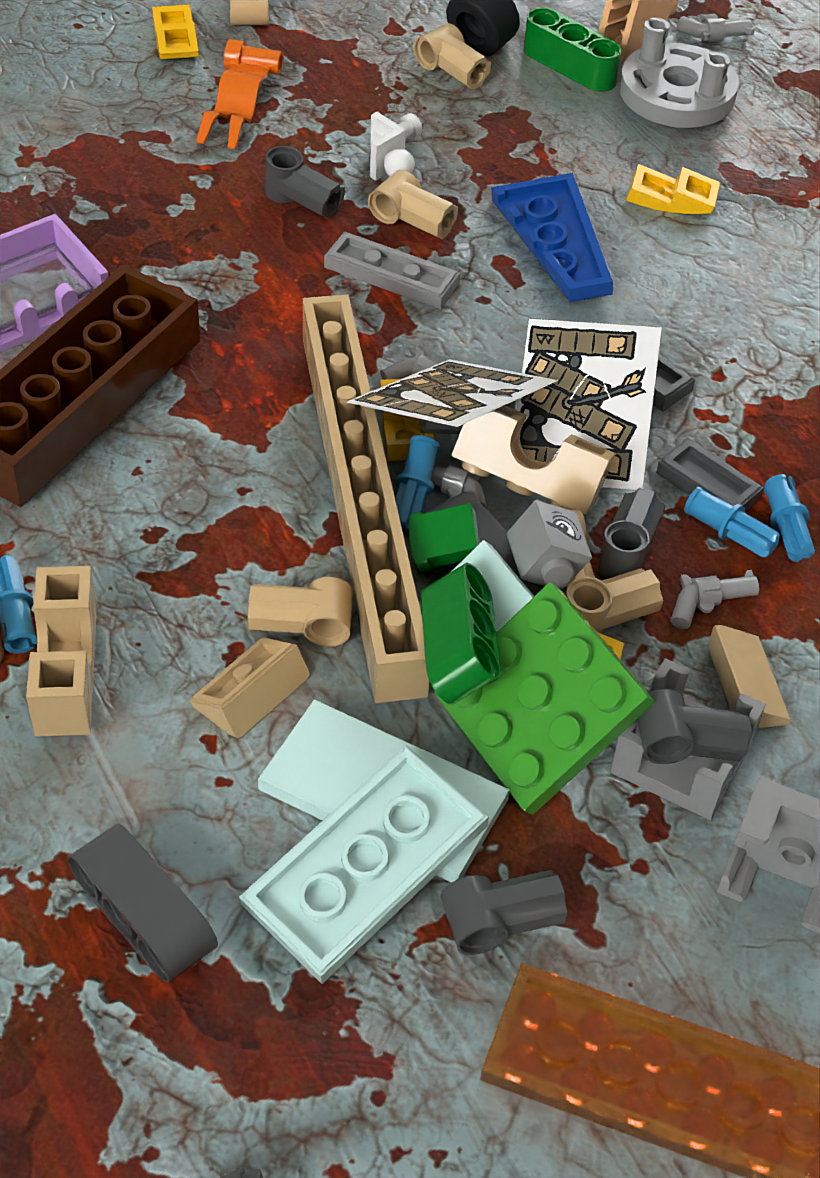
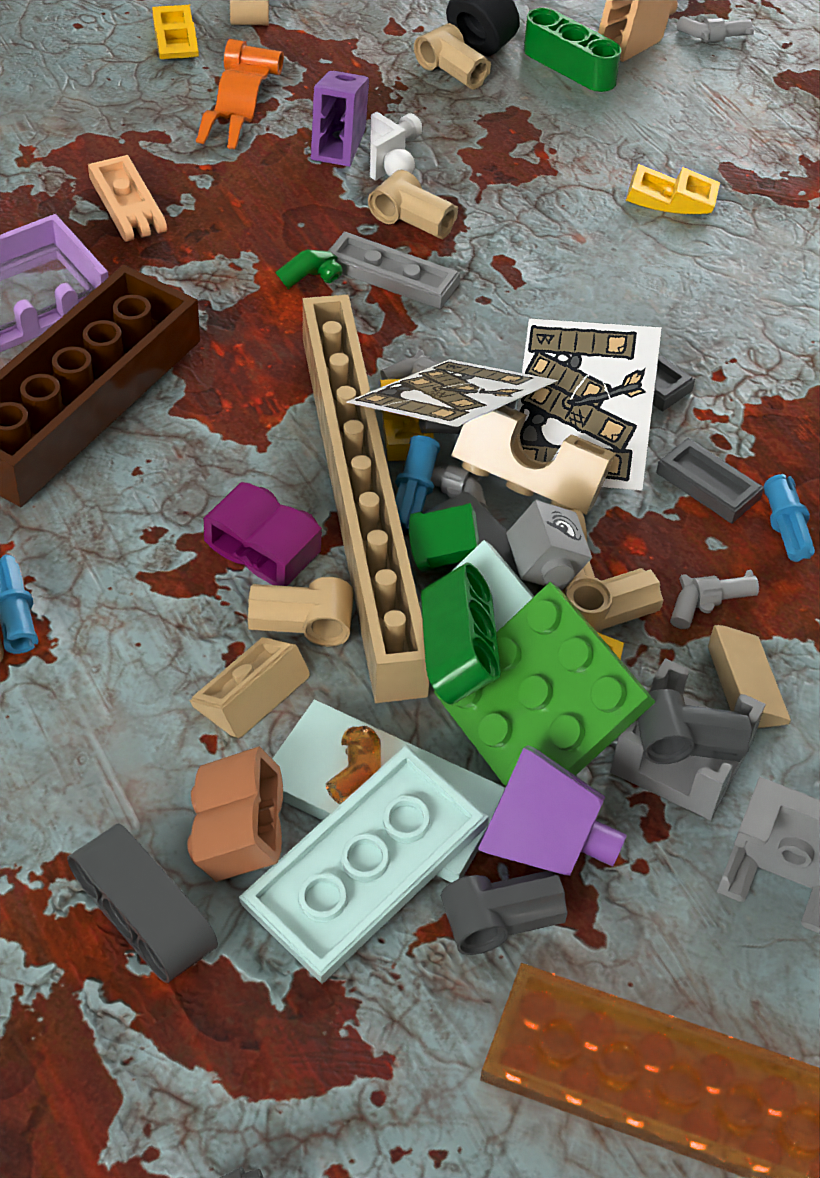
(64, 660): tan arch -> none
(126, 197): none -> light nougat hinge
(236, 815): none -> nougat brick
(263, 534): none -> magenta brick
(292, 181): dark grey piece -> none
(310, 262): none -> green arm
(337, 106): none -> medium lavender torso
(363, 761): none -> clear orange arm
(549, 818): none -> medium lavender torso
(558, 232): blue wing -> none
(630, 534): dark grey piece -> none
(682, 80): light grey piece -> none
(732, 522): dark azure axle -> none

